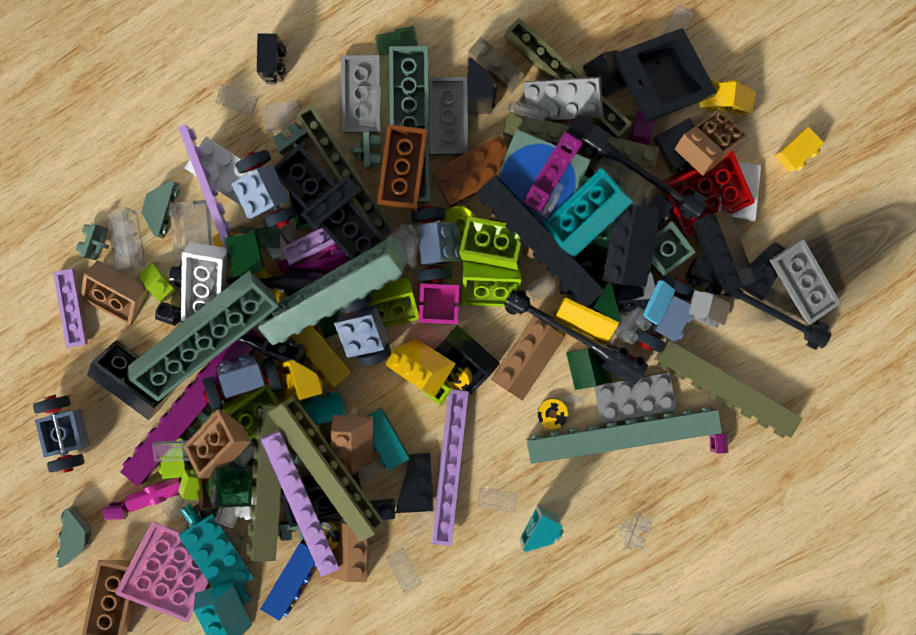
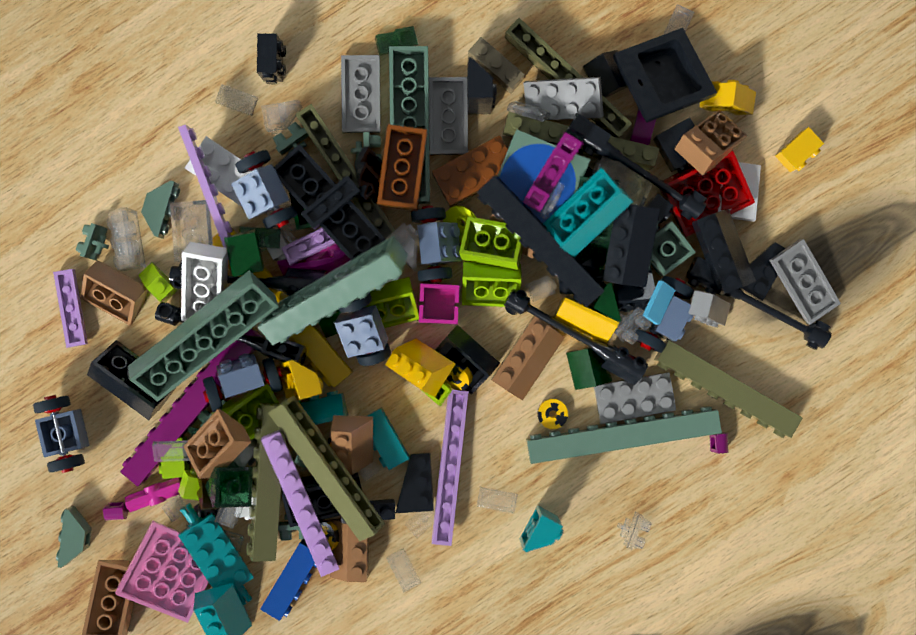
(368, 173): none -> black plate
(370, 106): clear tile -> none
(574, 399): clear tile -> none

